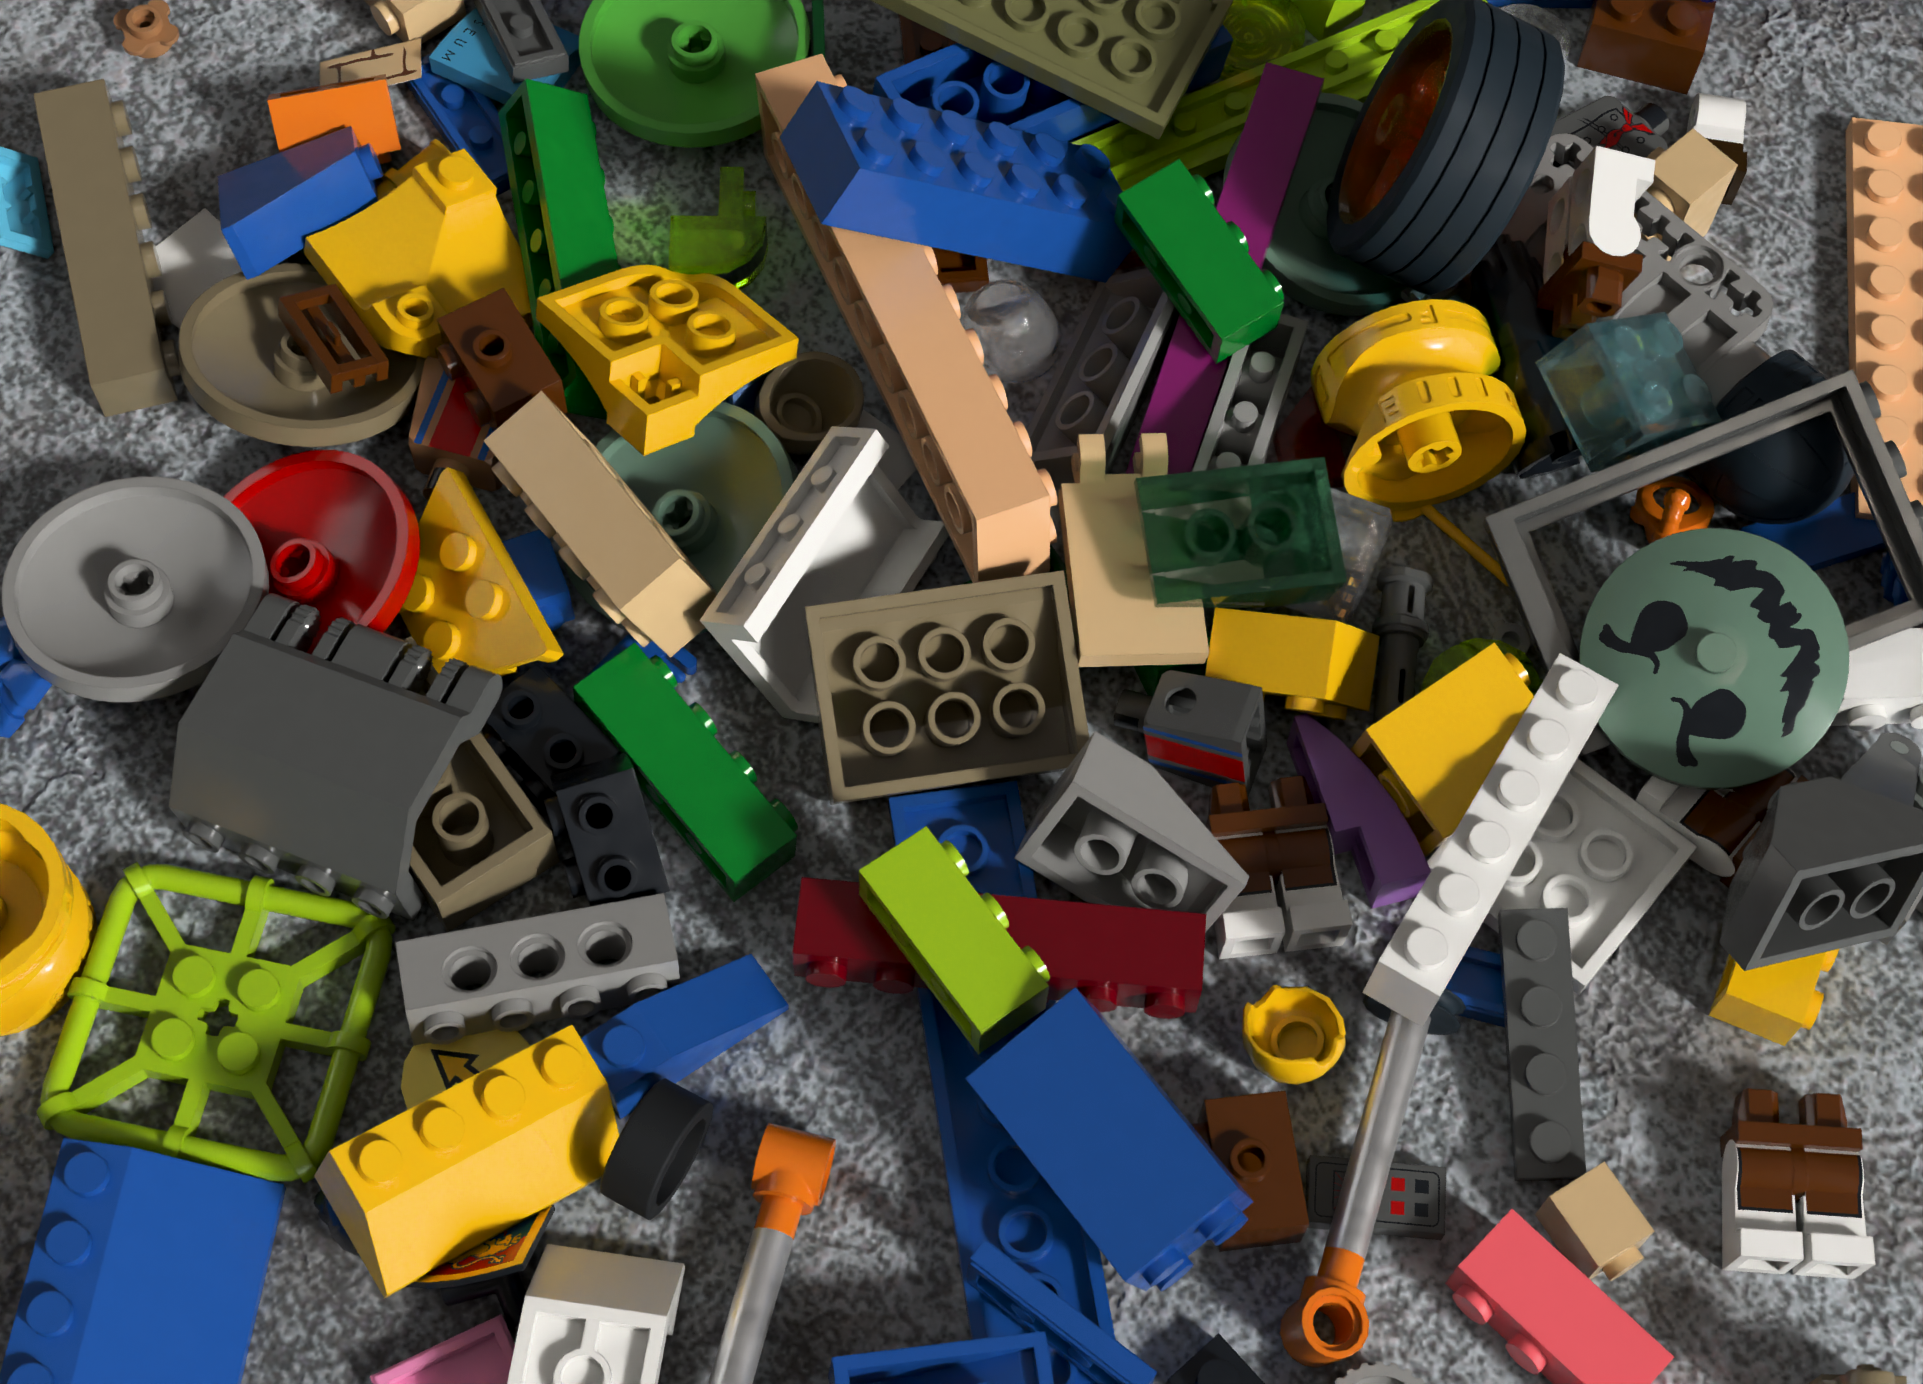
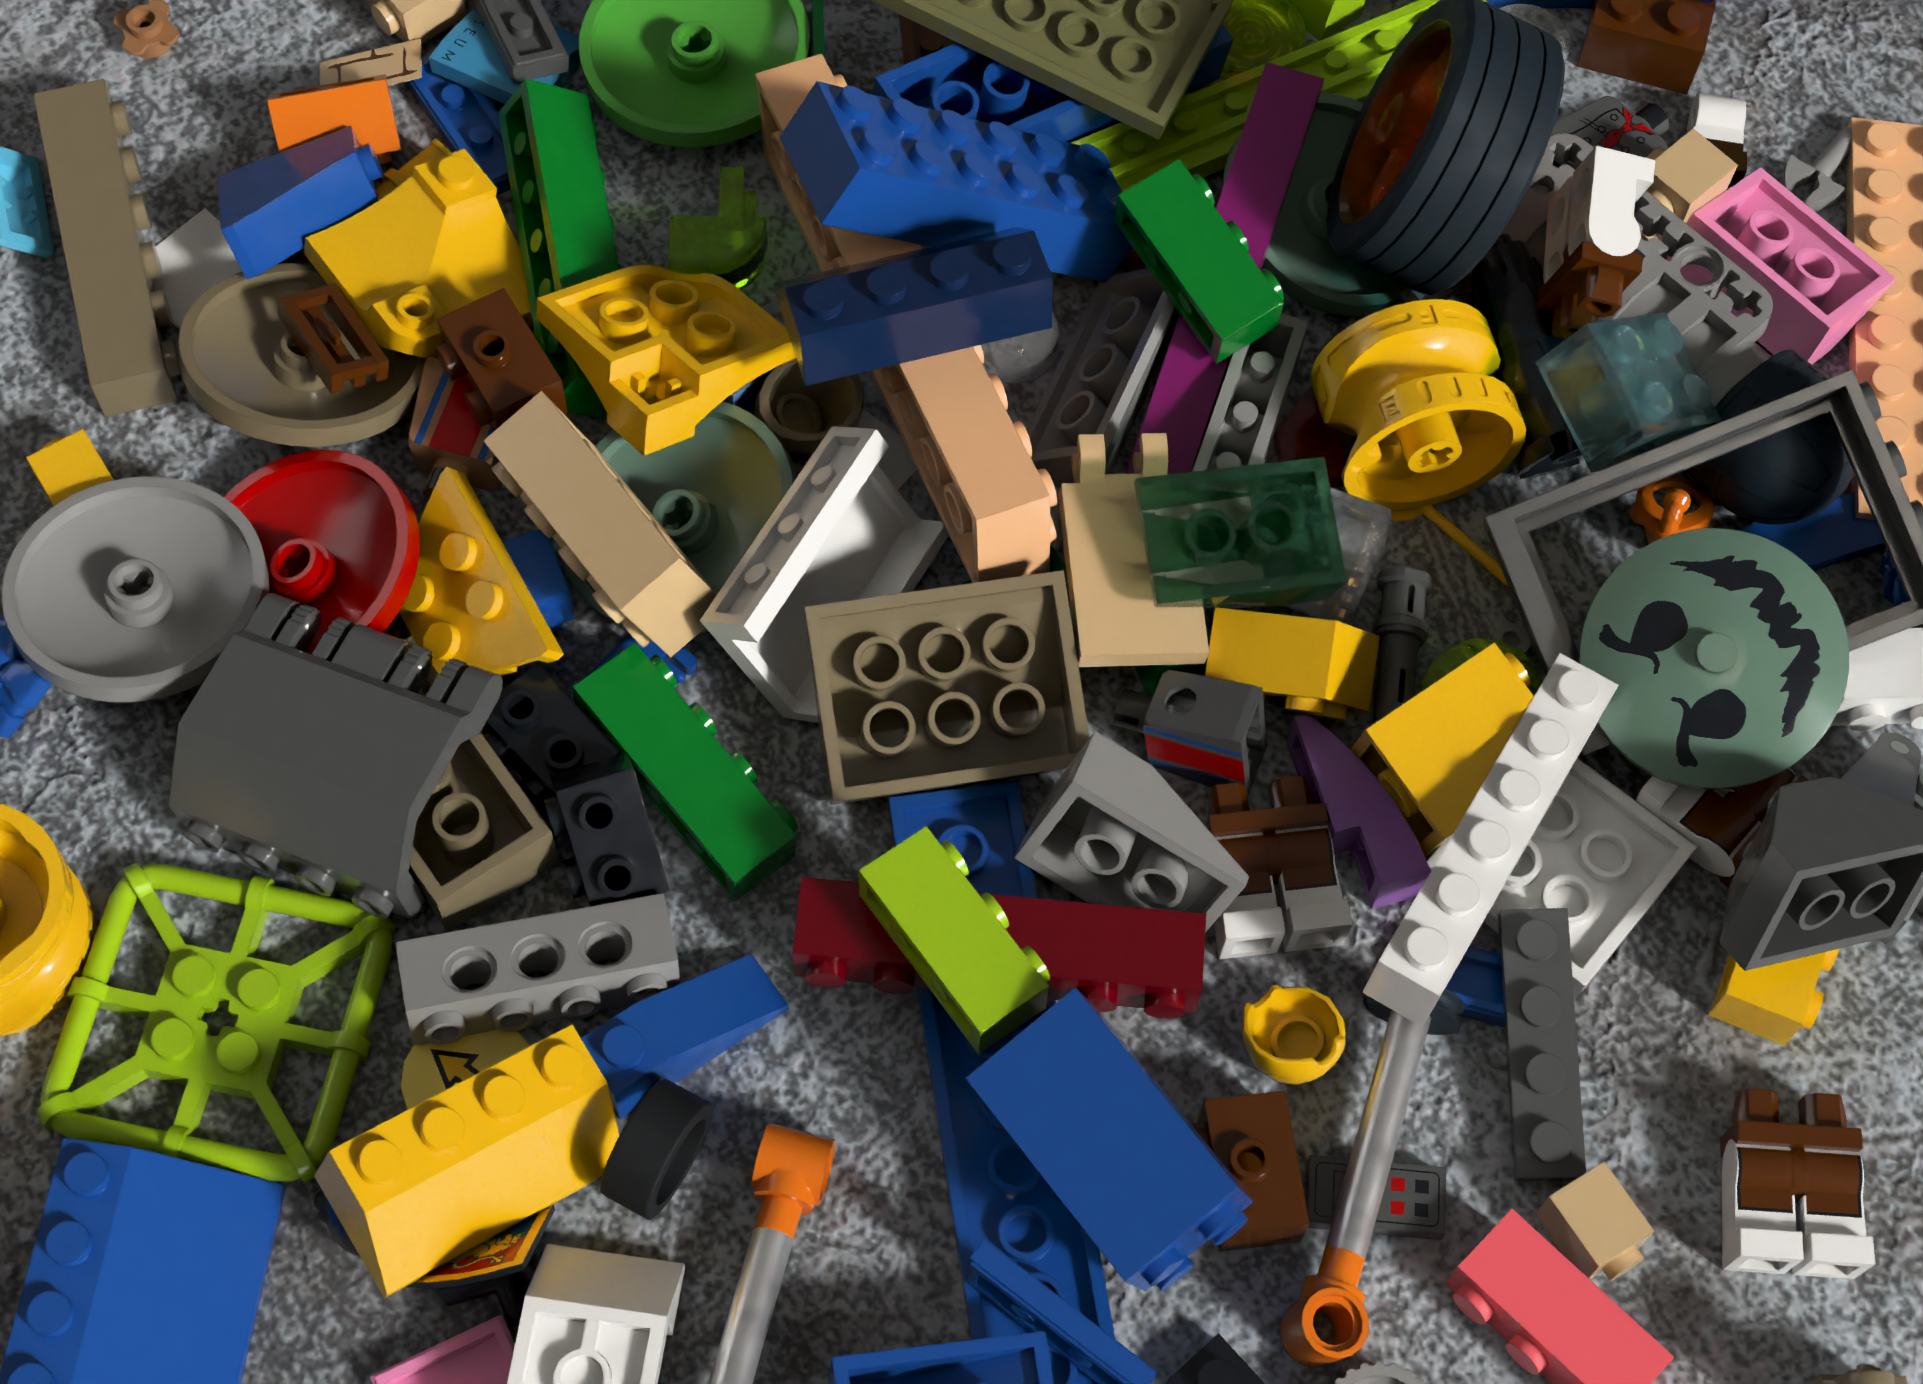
(68, 466): none -> yellow brick
(917, 304): none -> dark blue slope
(1807, 266): none -> bright pink slope
(1824, 190): none -> light grey bar

